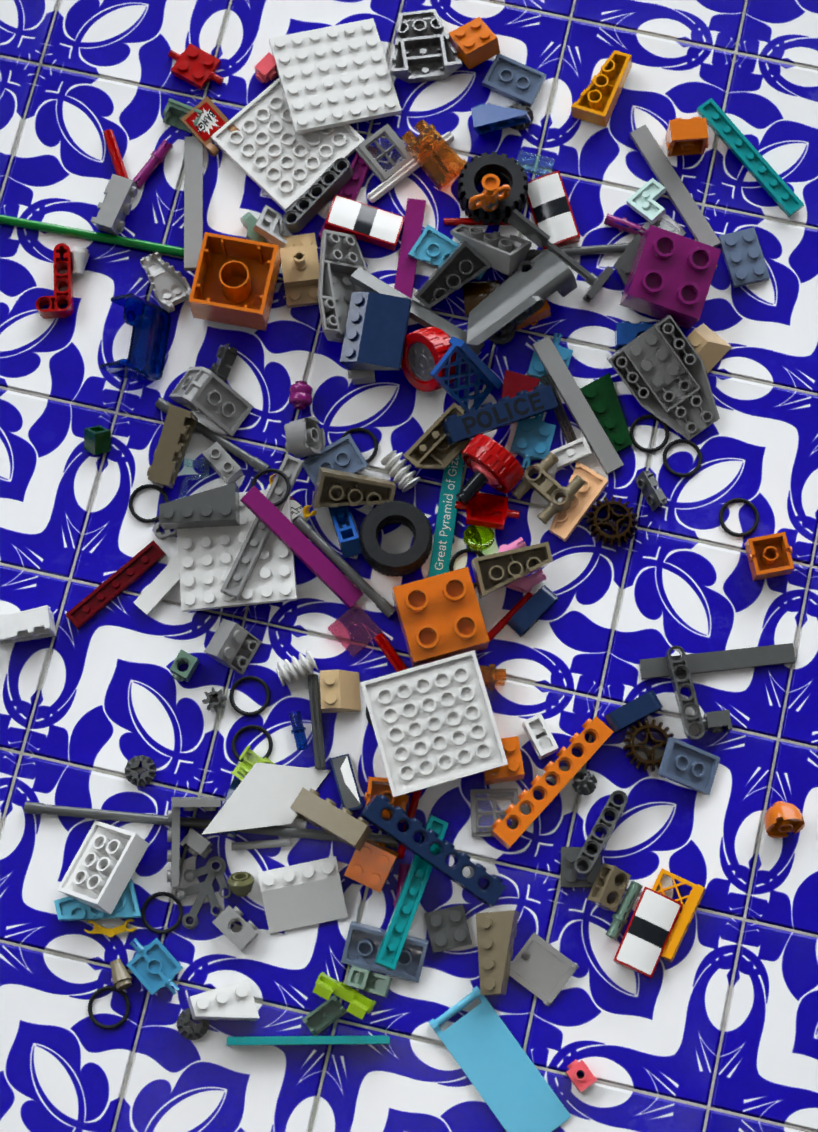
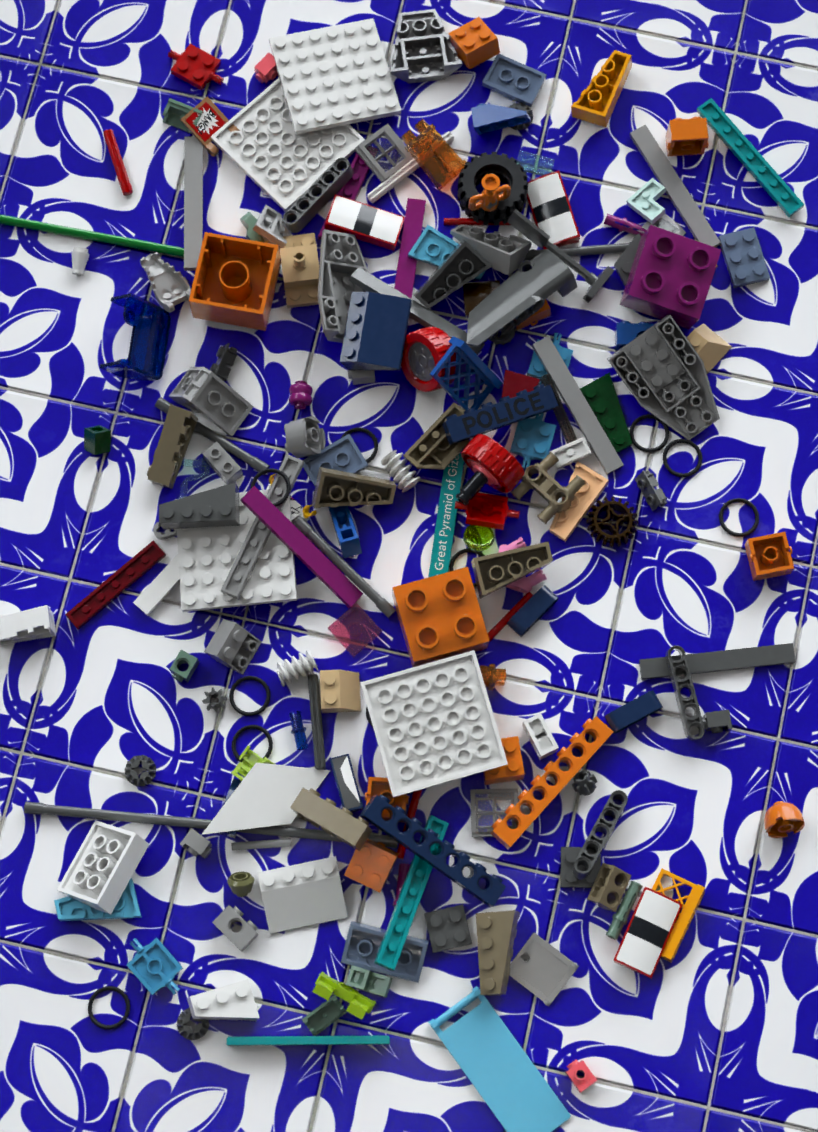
(60, 281): red beam -> none
(110, 932): yellow piece -> none
(115, 205): light grey wedge -> none
(120, 975): dark tan cone -> none
(133, 495): black tyre -> none
(156, 158): magenta pin -> none
(173, 835): light grey bracket -> none
(179, 917): black tyre -> none
(205, 889): dark grey plant -> none
(390, 653): red axle -> none
(395, 513): black tyre -> none
(641, 745): dark brown gear -> none
(688, 766): sand blue plate -> none

